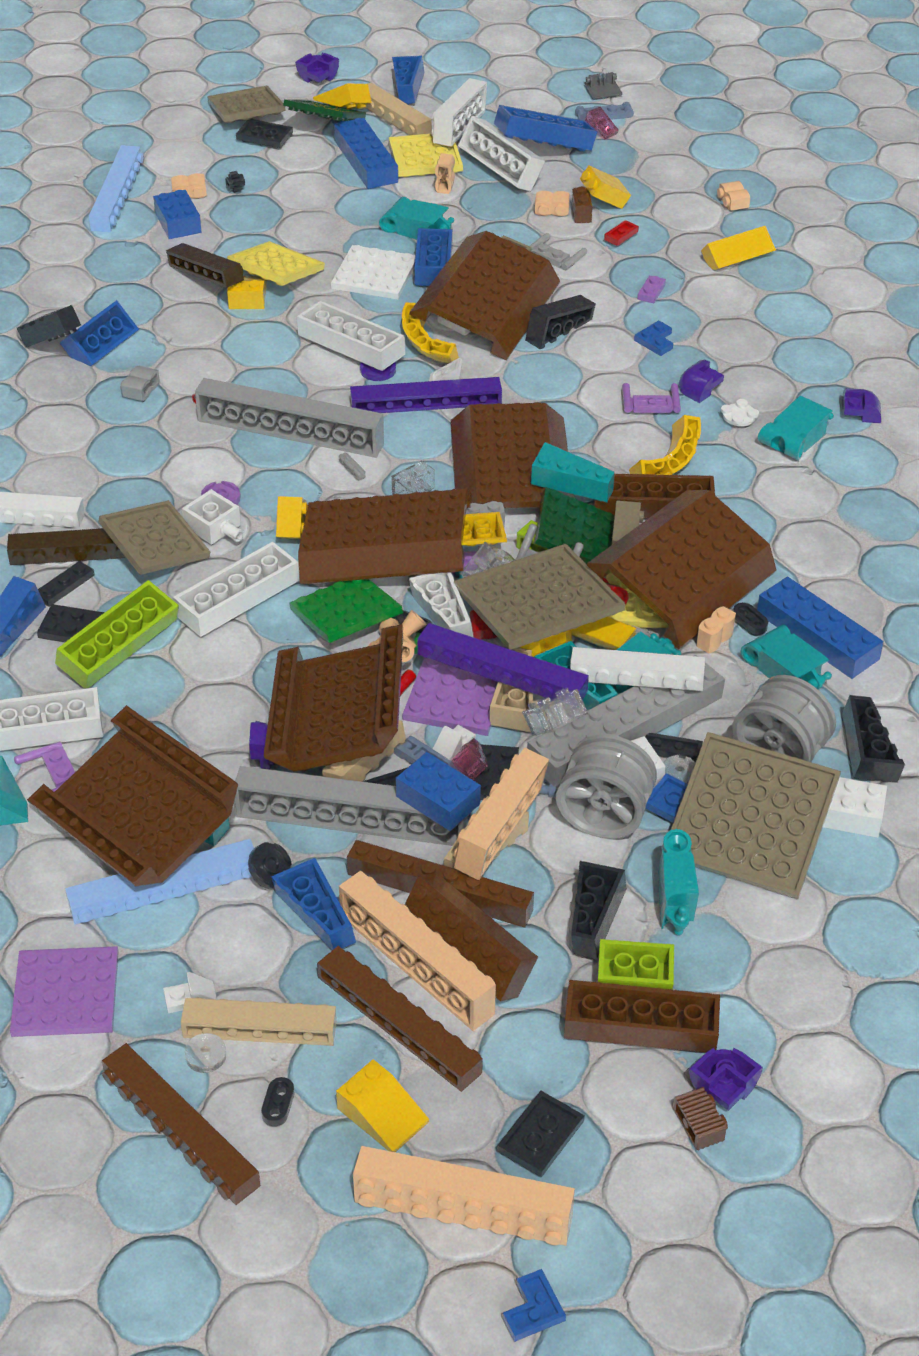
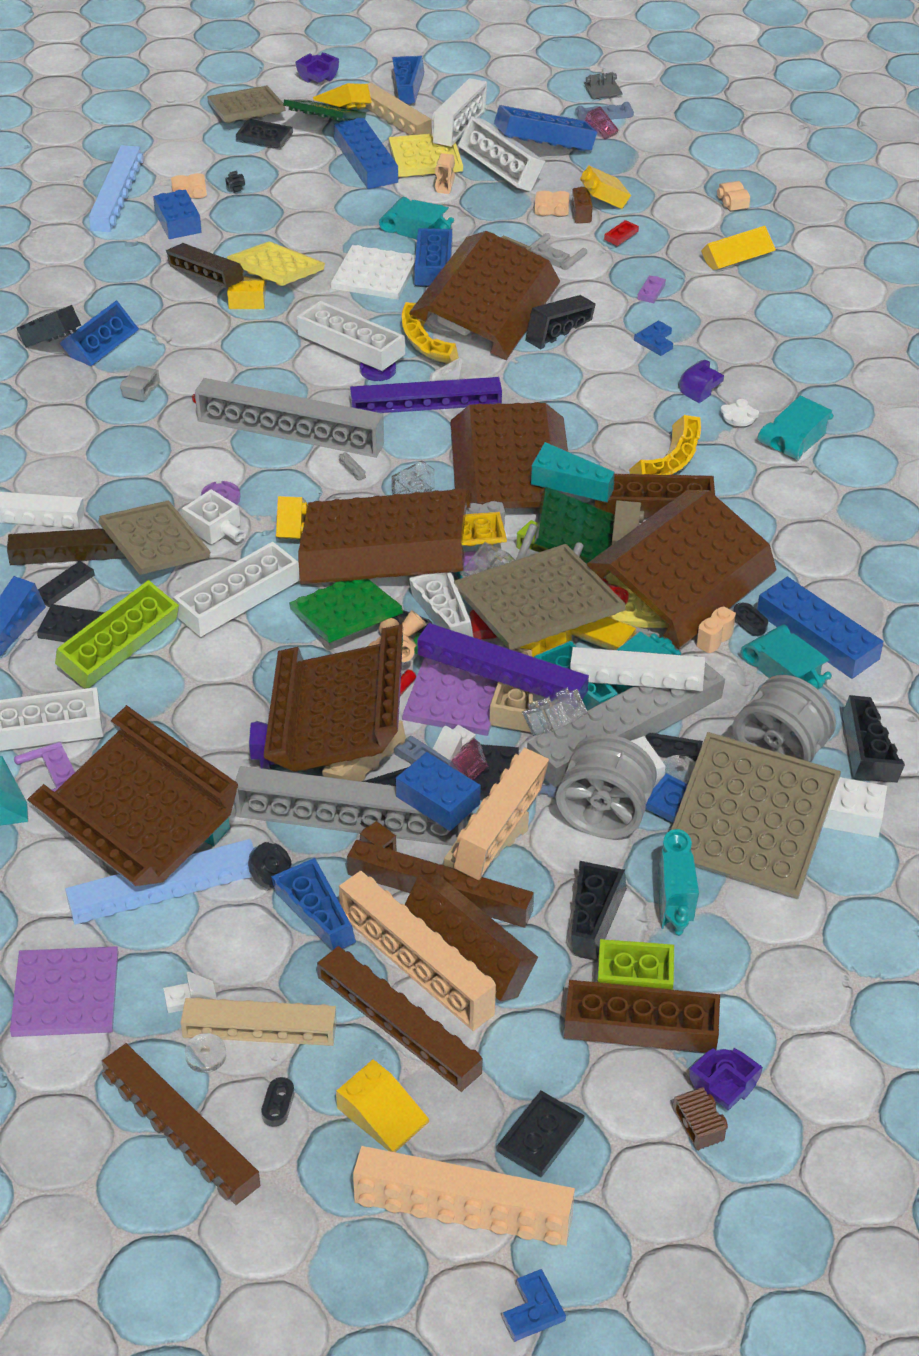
(379, 835): none -> reddish brown brick
(651, 403): medium lavender plate -> none
(862, 403): dark purple brick -> none

